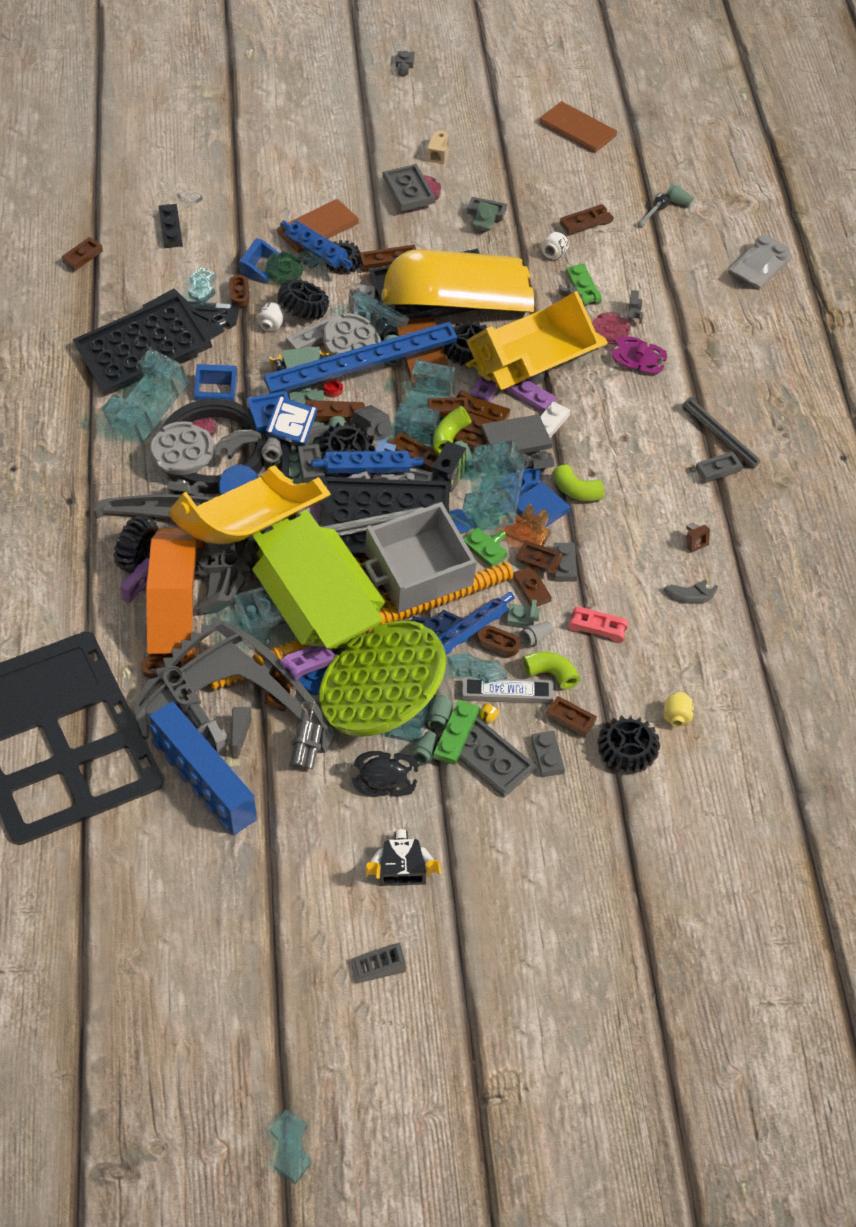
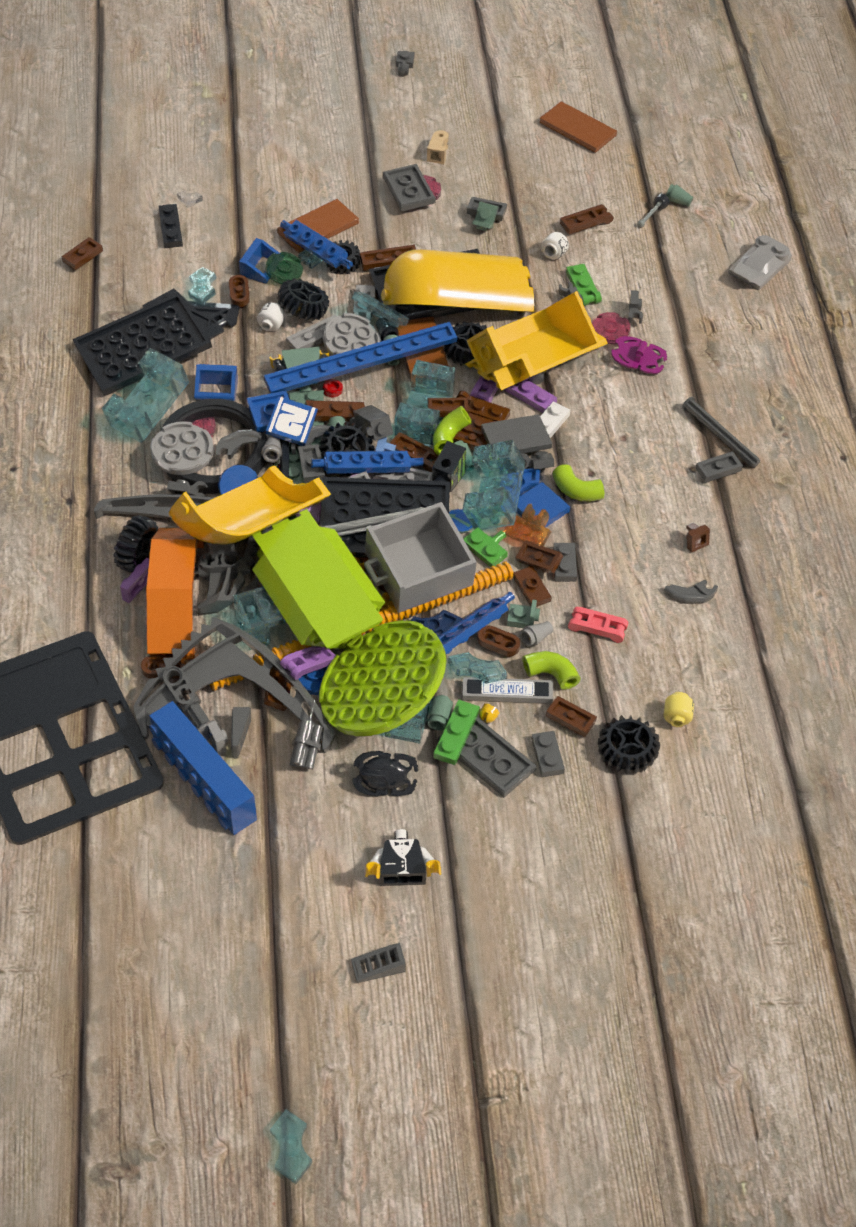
(424, 748): sand green cone -> none

